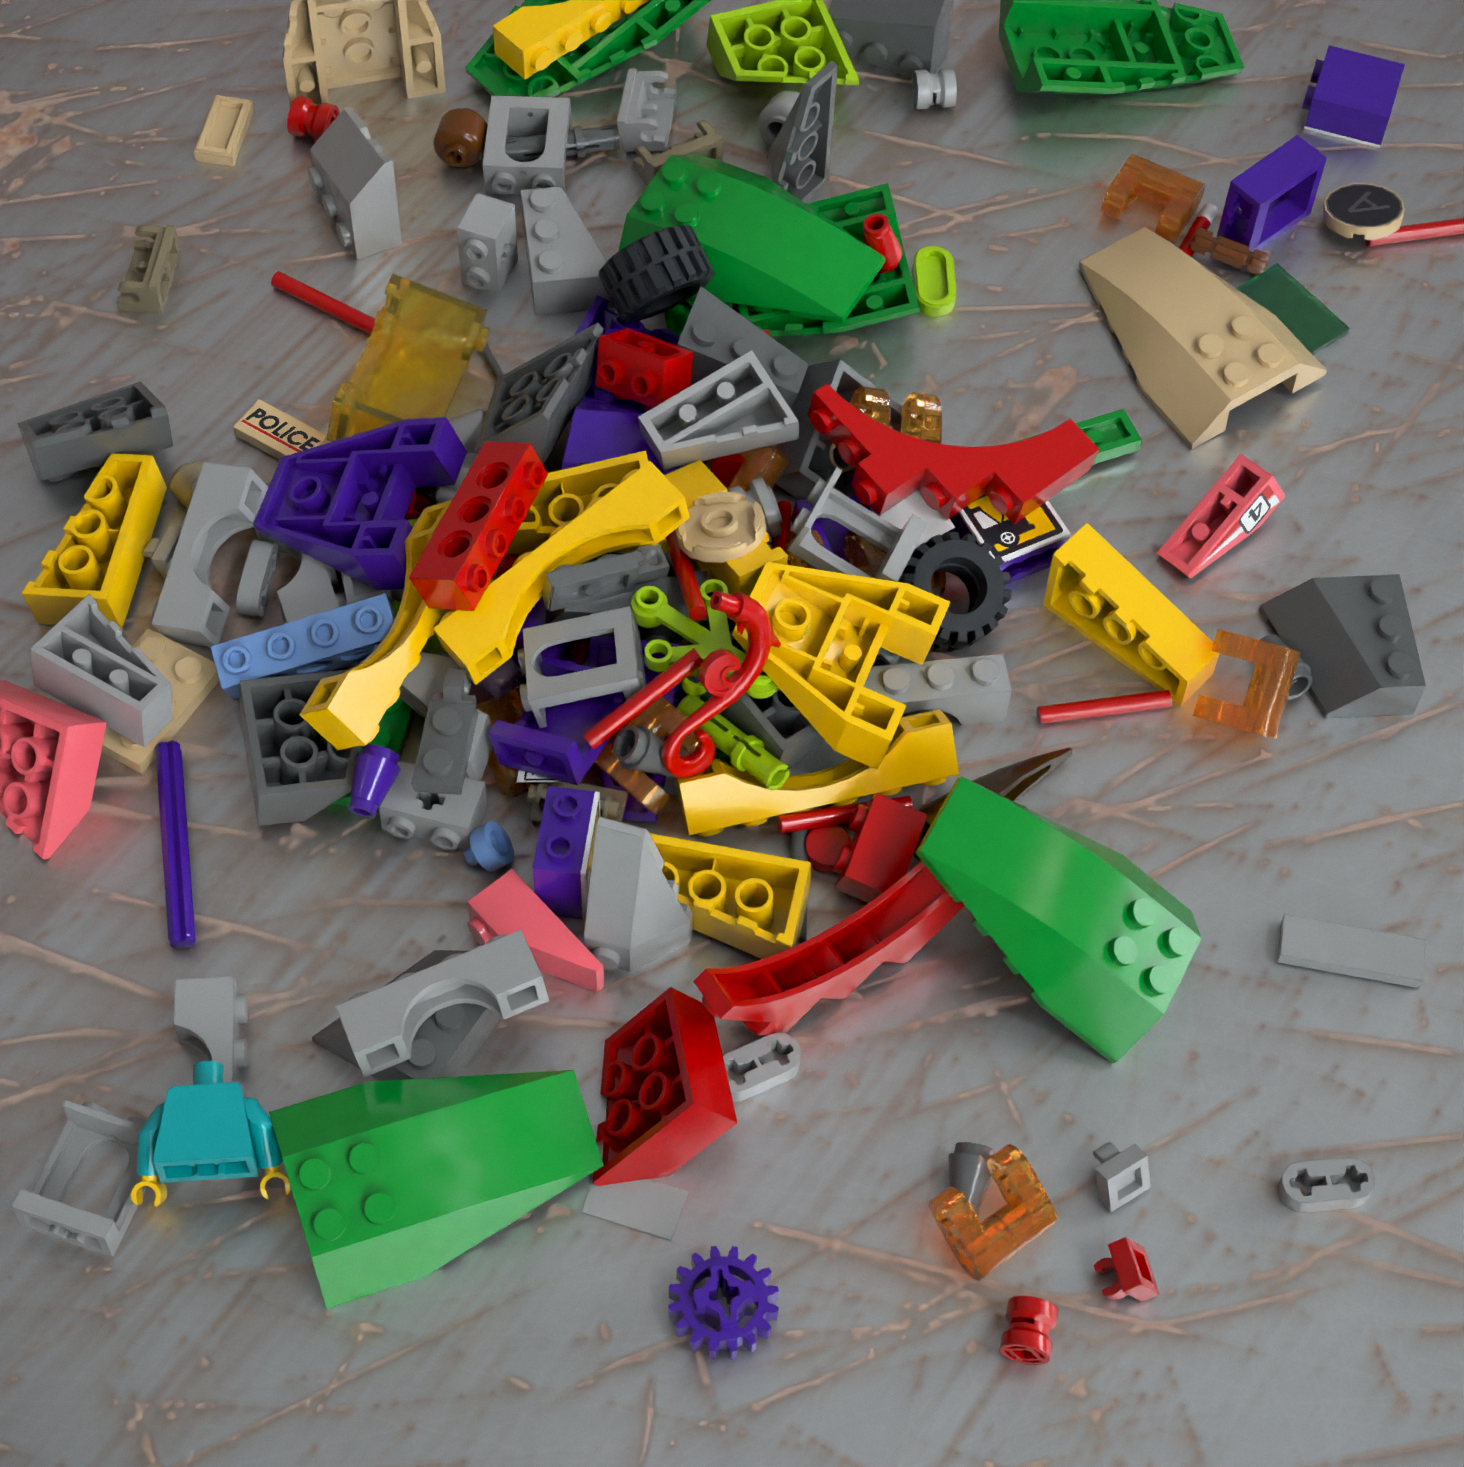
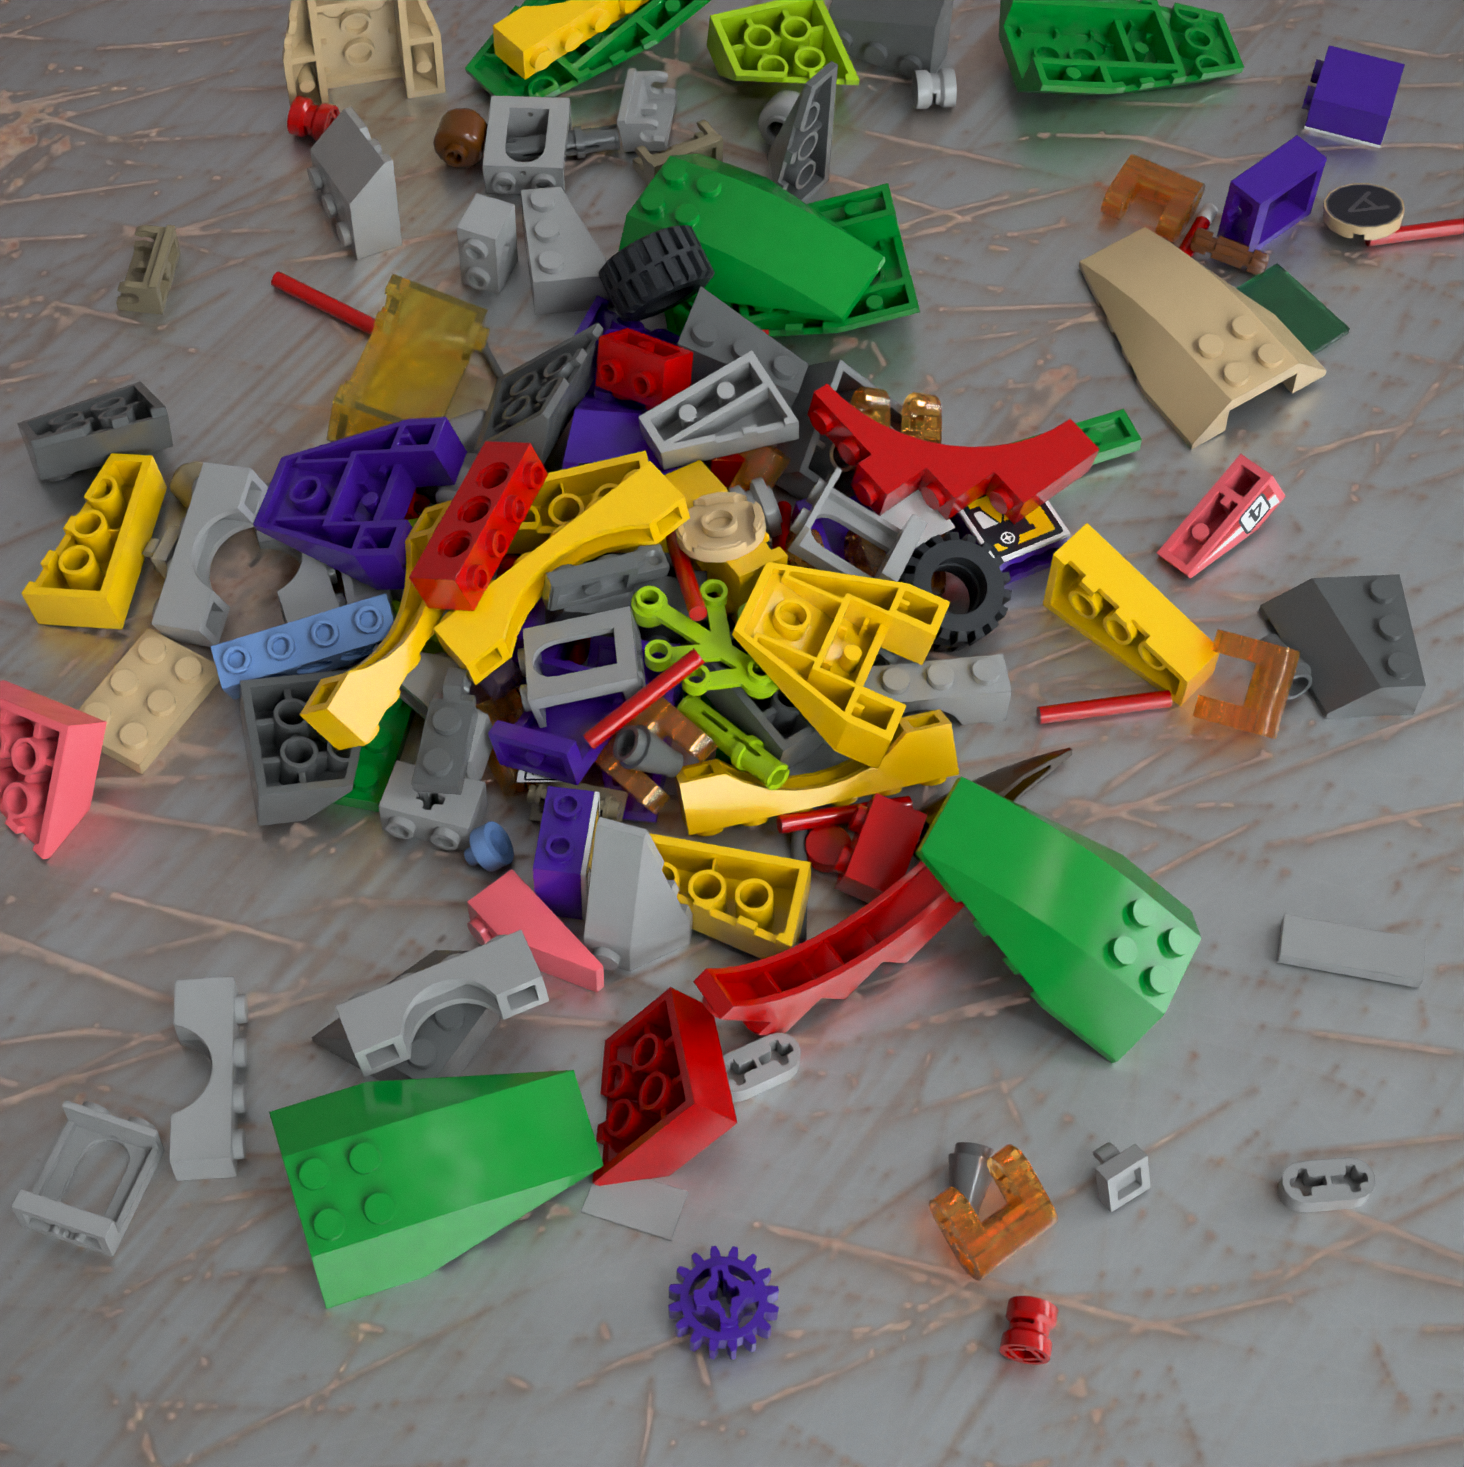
(101, 674): light grey wedge -> none
(175, 845): dark purple axle -> none
(206, 1135): teal torso -> none
(224, 130): tan tile -> none
(257, 578): light grey beam -> none
(276, 431): tan tile -> none
(372, 779): dark purple cone -> none
(725, 690): red plant -> none
(882, 239): red cone -> none
(934, 280): lime tile -> none
(1132, 1271): red tile -> none

